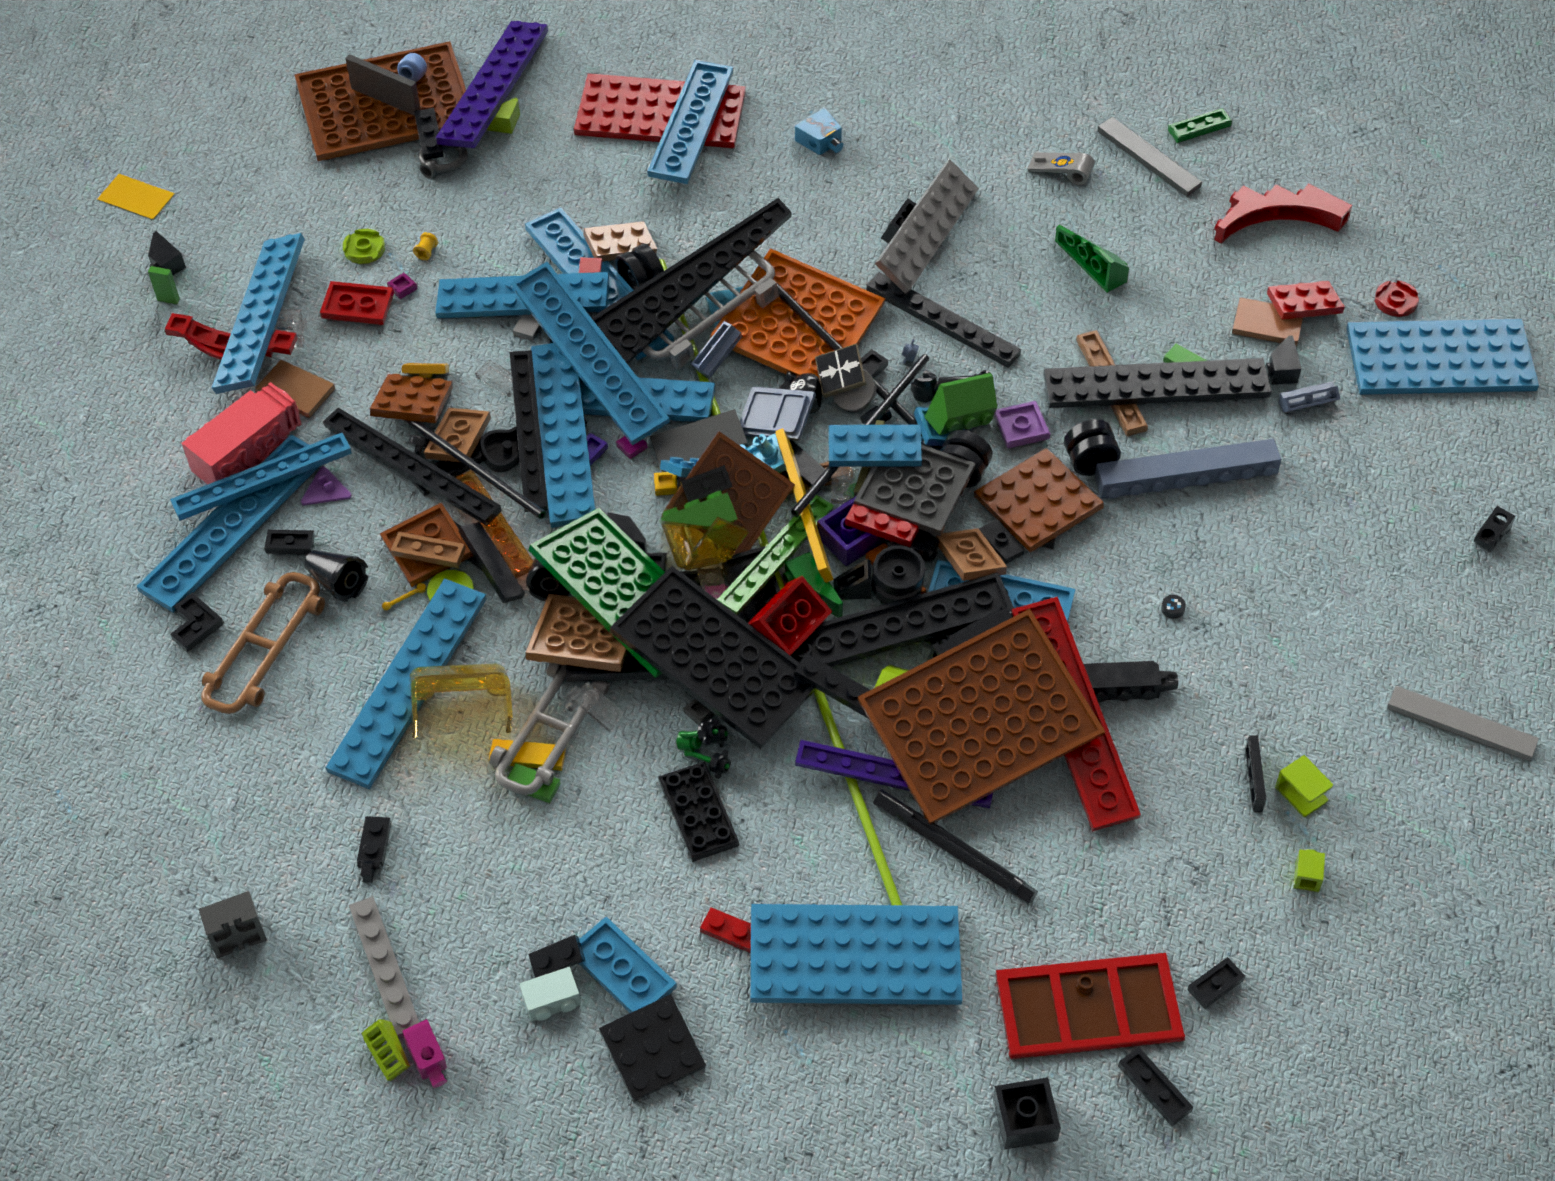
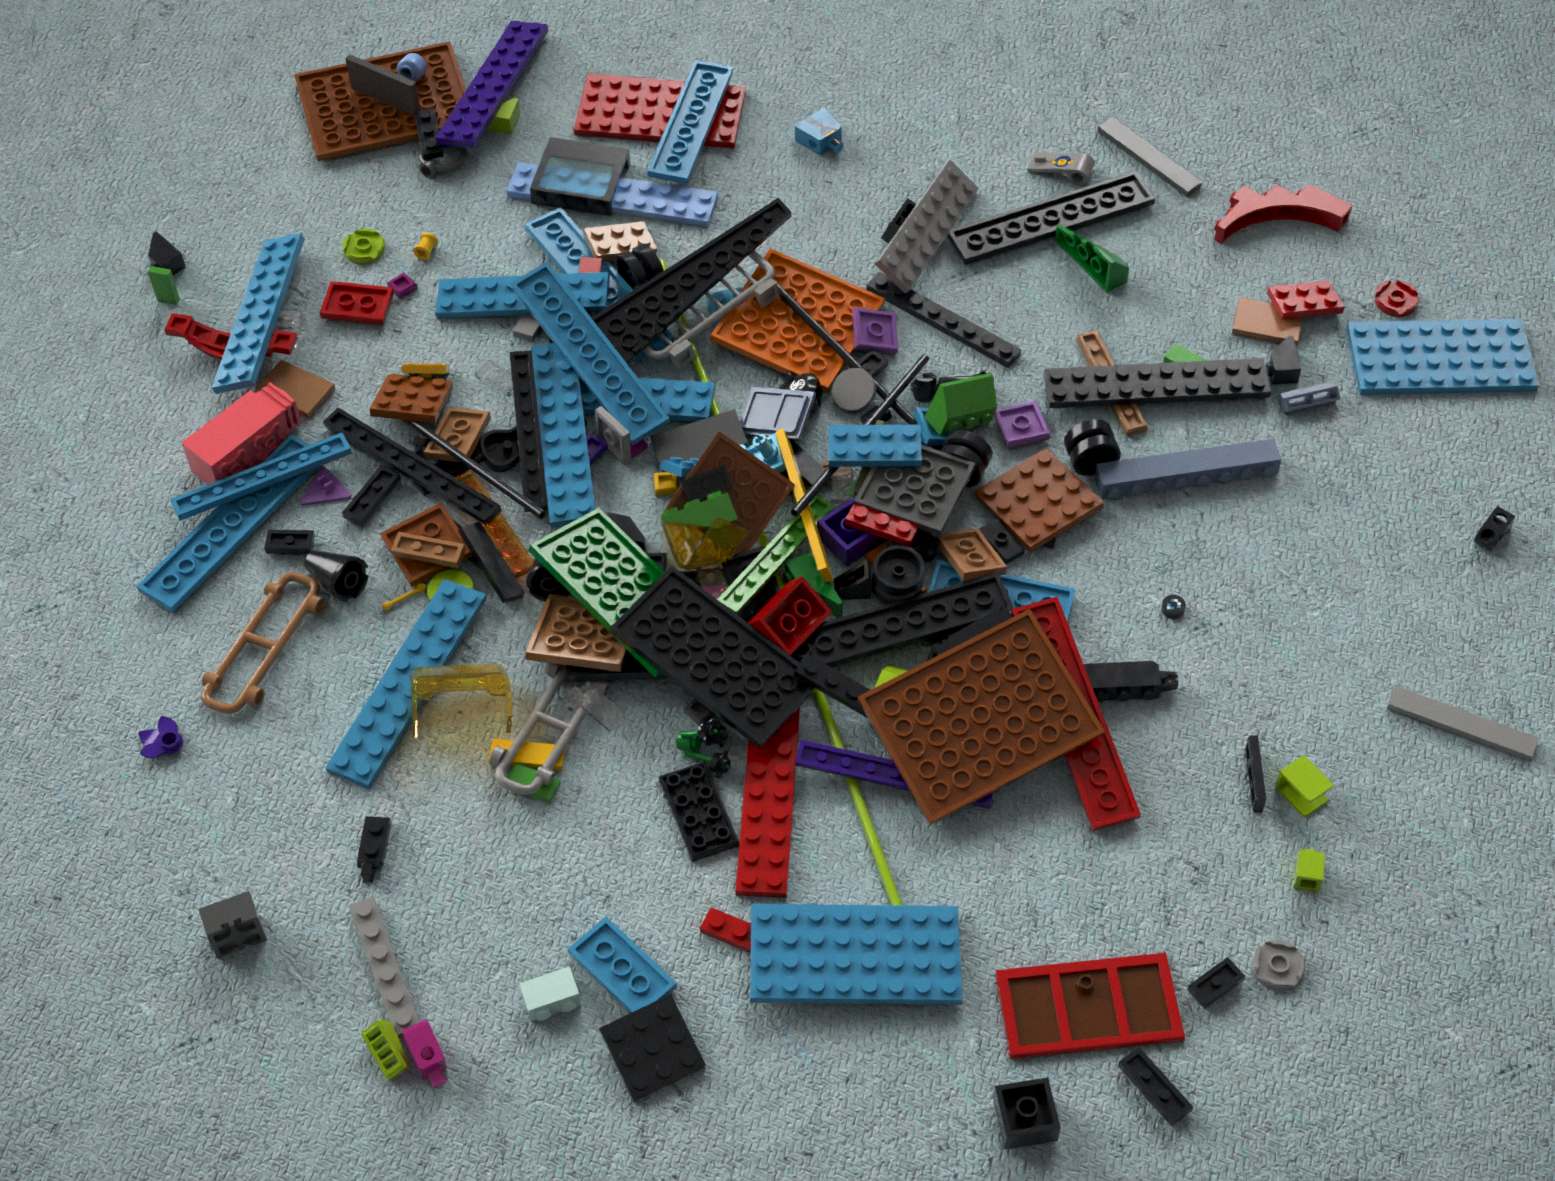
(135, 196): yellow sticker -> none
(158, 740): none -> dark purple plate
(199, 623): black plate -> none
(371, 495): none -> black plate
(557, 956): black plate -> none
(579, 176): none -> black panel
(614, 434): none -> light grey tile
(639, 198): none -> light blue plate
(716, 349): sand blue piece -> none
(768, 814): none -> red plate
(840, 370): black tile -> none
(875, 330): none -> medium lavender plate
(909, 351): sand blue plate -> none
(955, 846): black piece -> none
(1039, 220): none -> black plate
(1199, 125): green tile -> none
(1278, 965): none -> light grey tile

